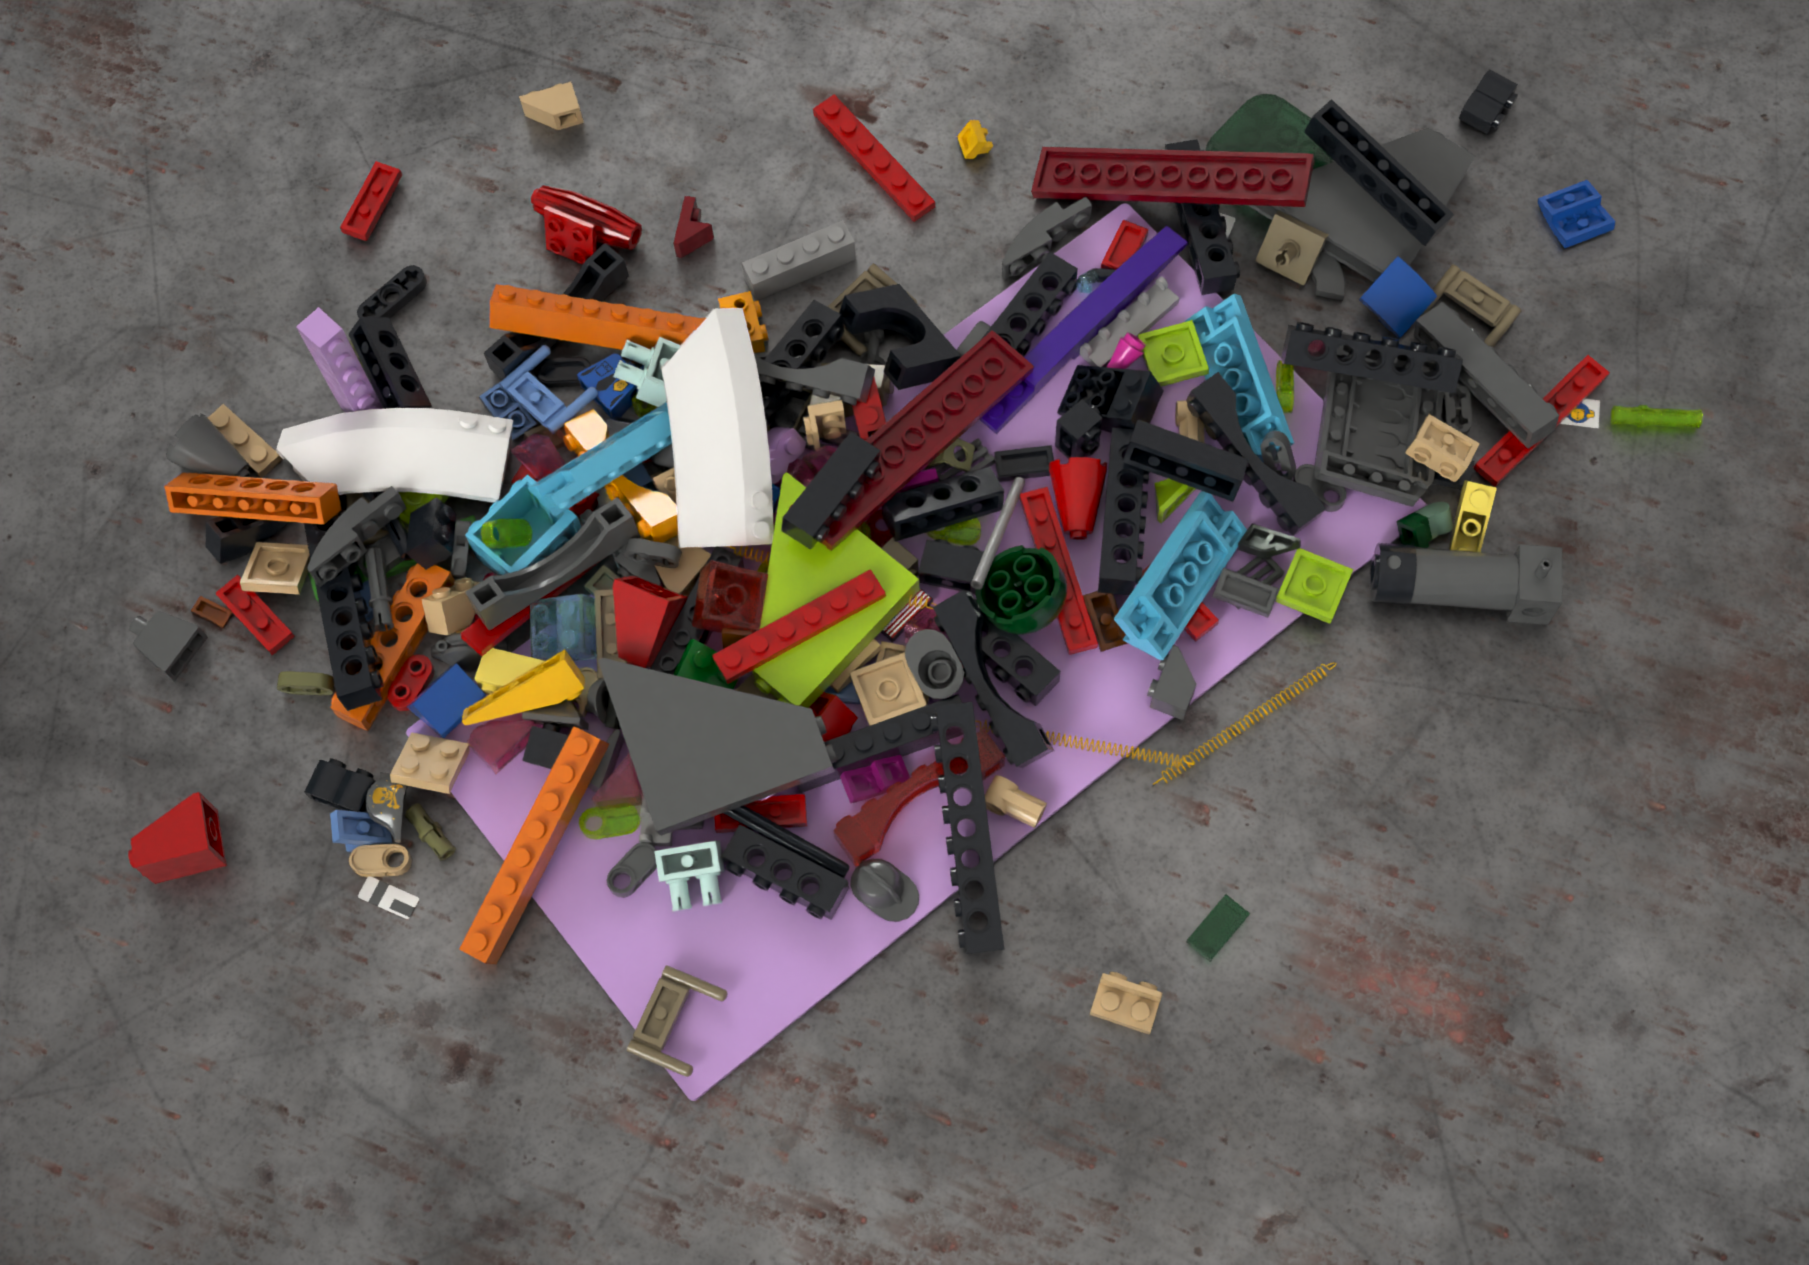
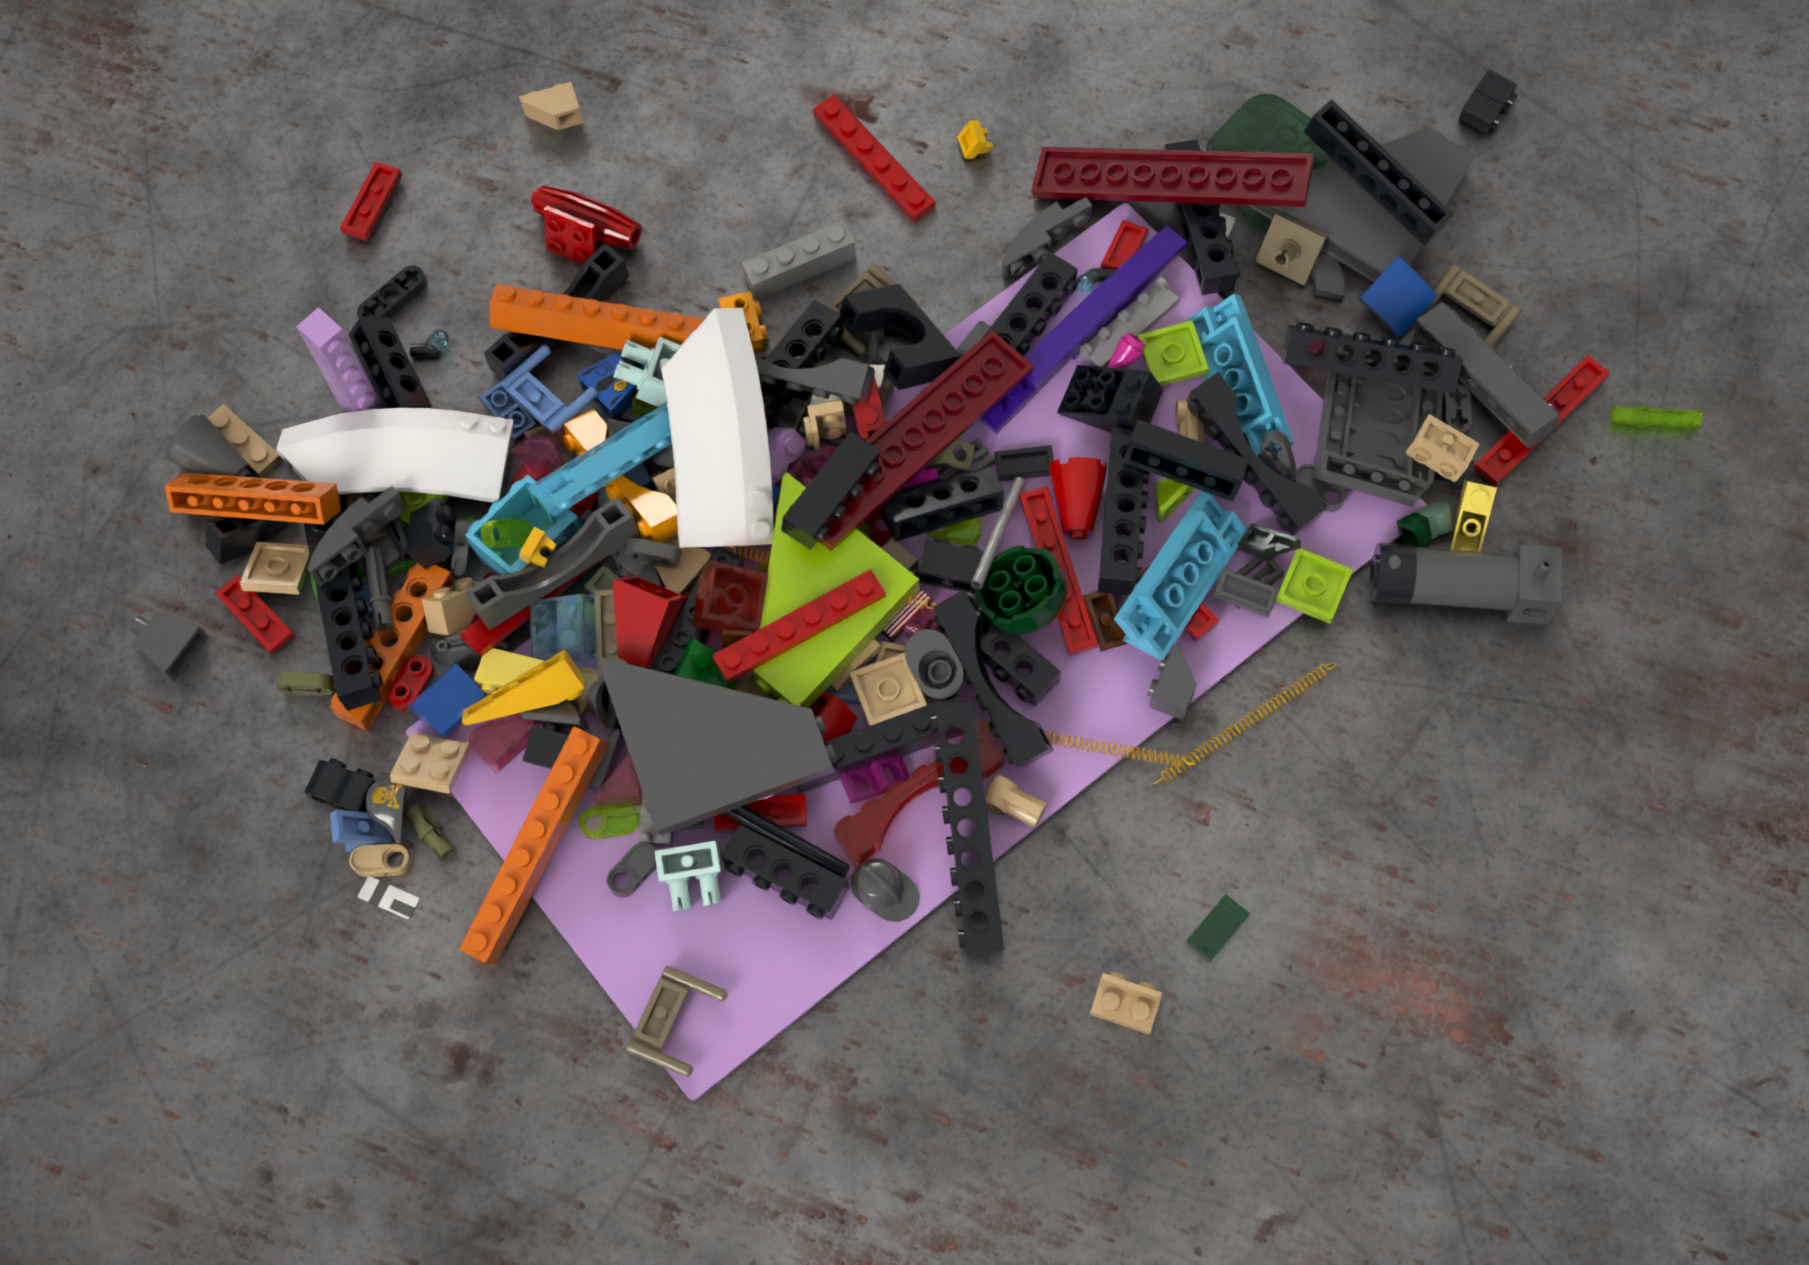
(180, 842): red slope -> none
(211, 612): dark orange piece -> none
(432, 347): none -> arm
(534, 544): none -> yellow tile
(560, 371): black tile -> none
(690, 231): dark red slope -> none
(1079, 431): black brick -> none
(1285, 386): clear neon green piece -> none
(1576, 213): blue slope -> none
(1585, 414): sticker -> none

